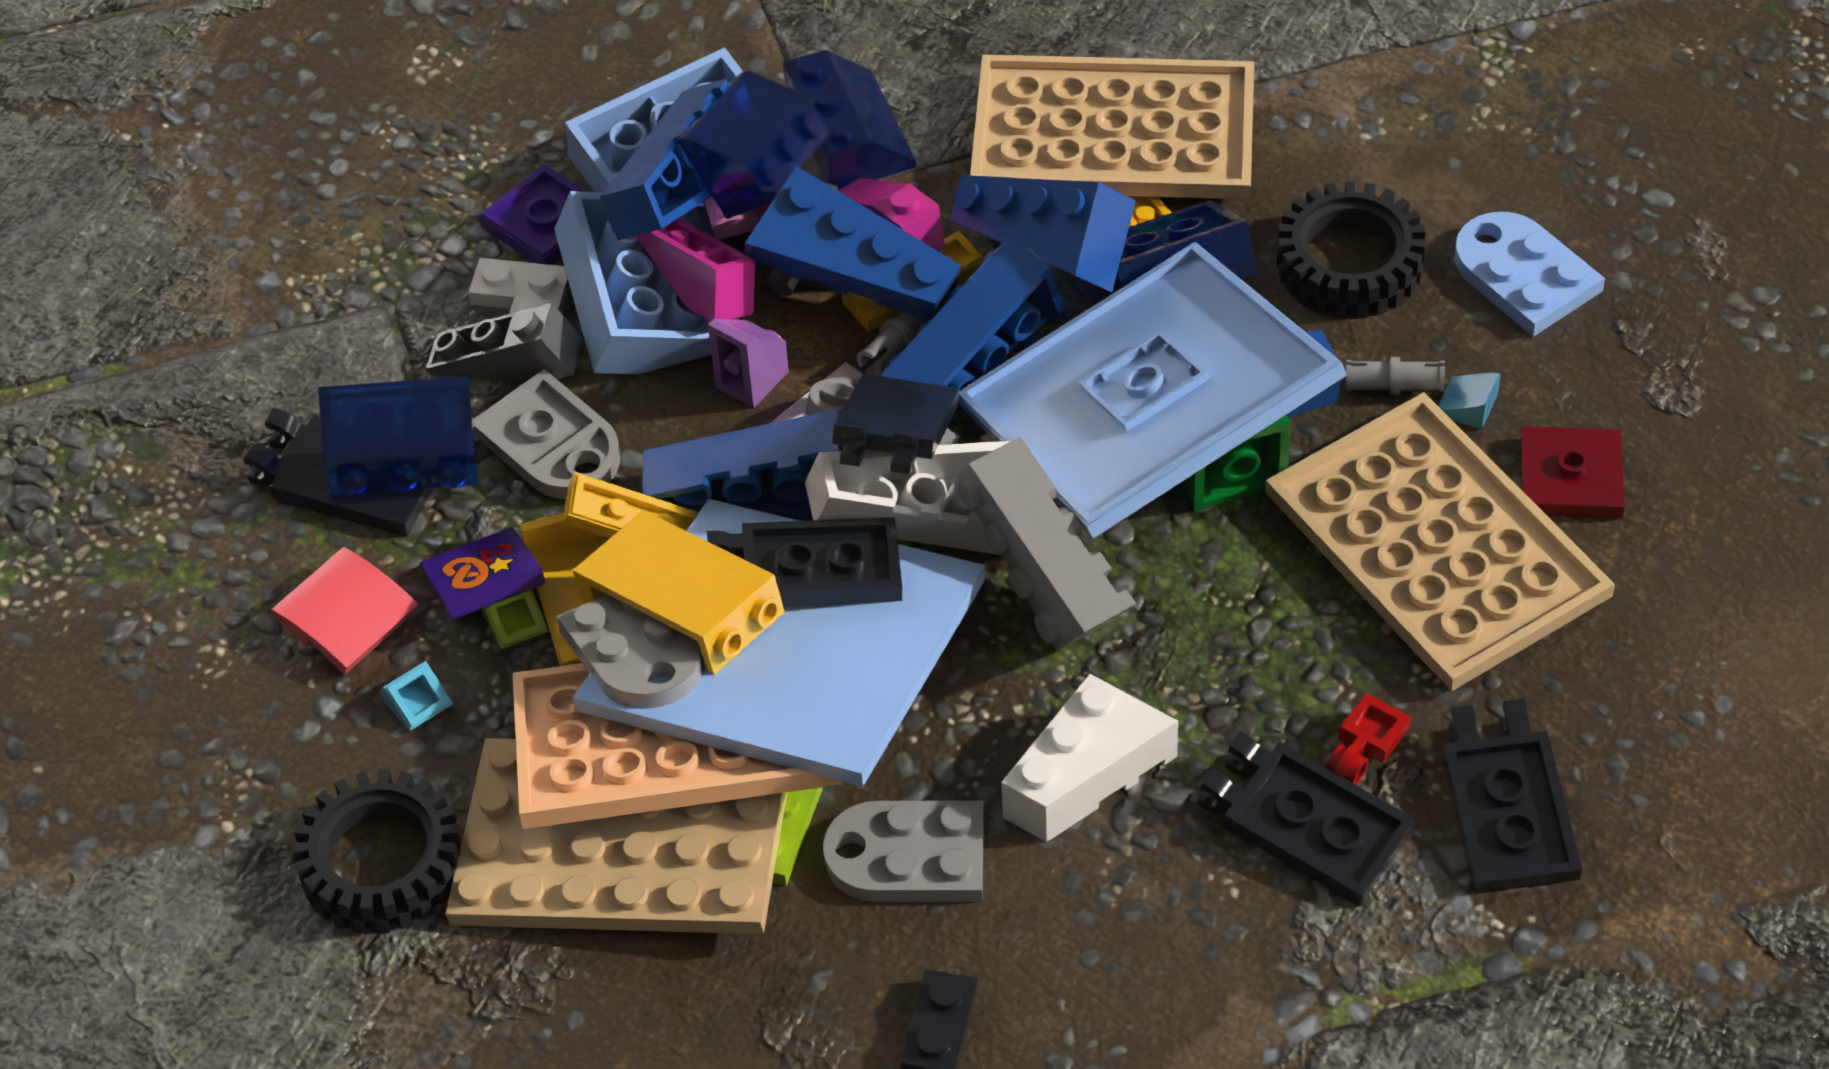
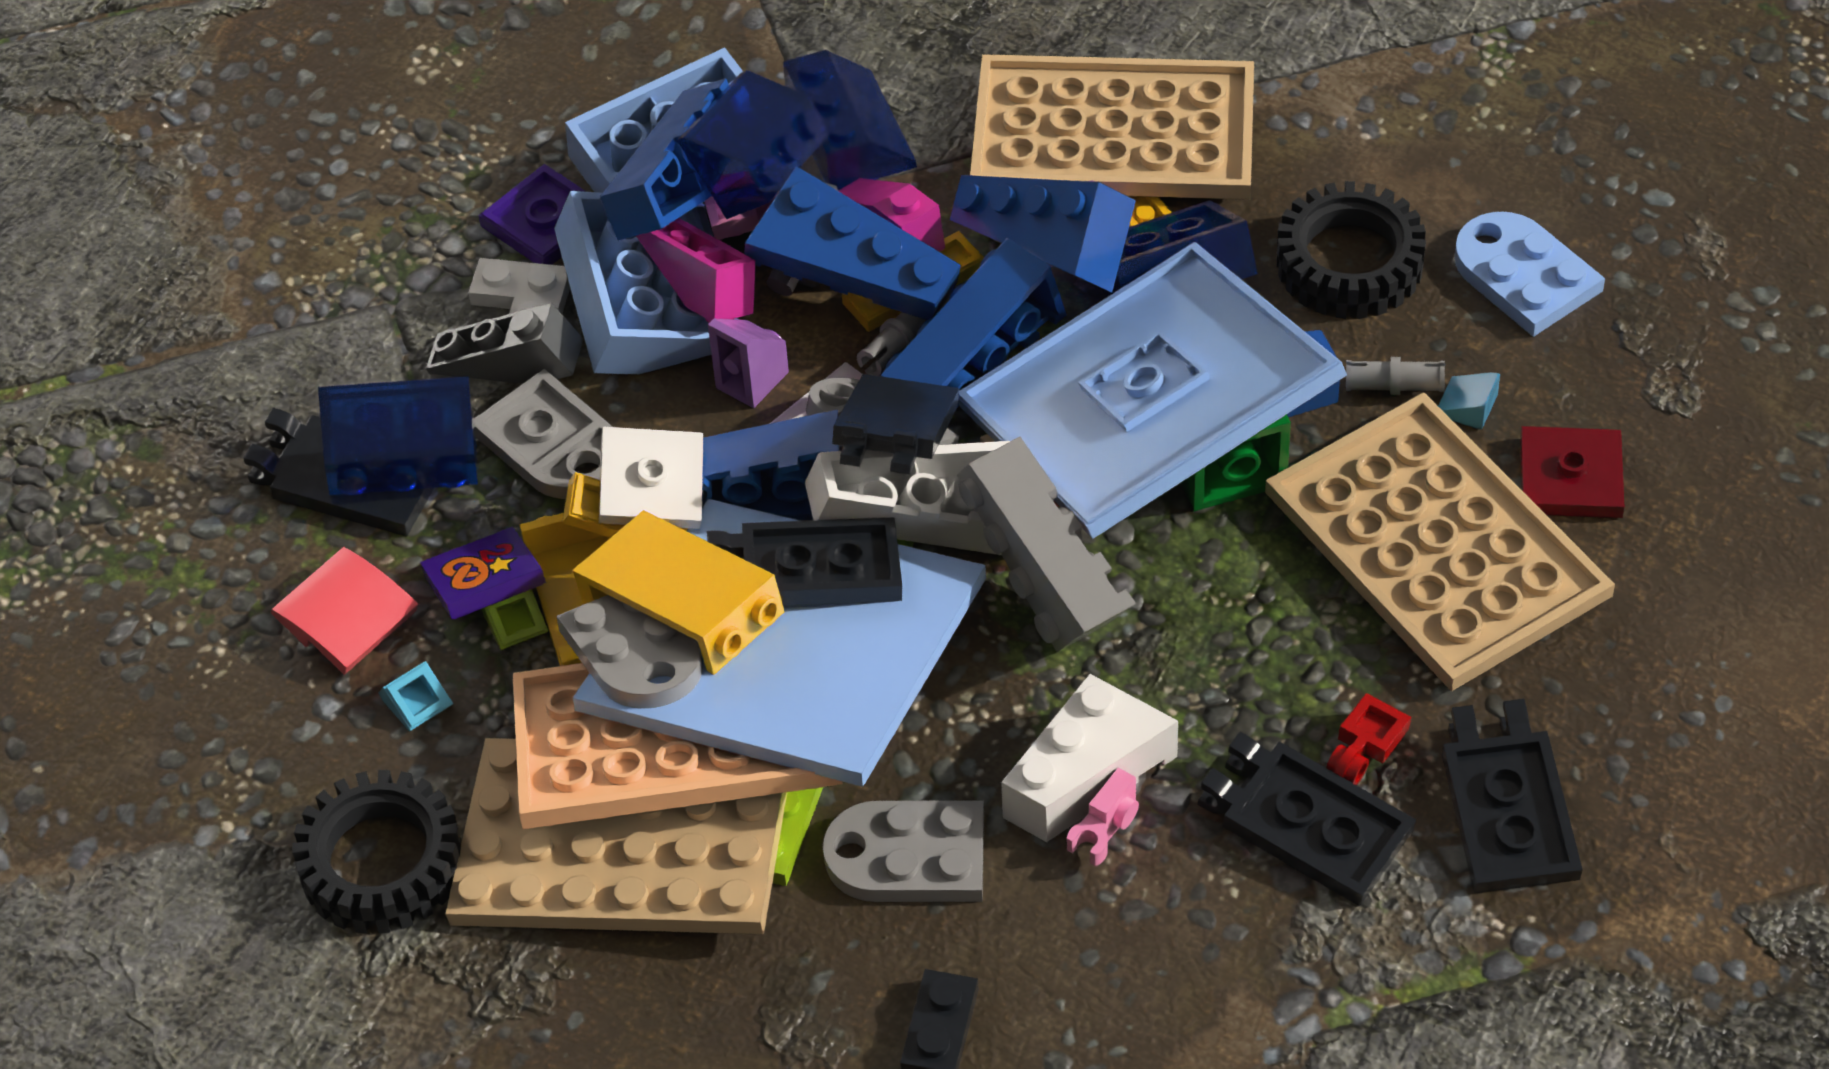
(651, 473): none -> white plate
(1109, 810): none -> bright pink plate

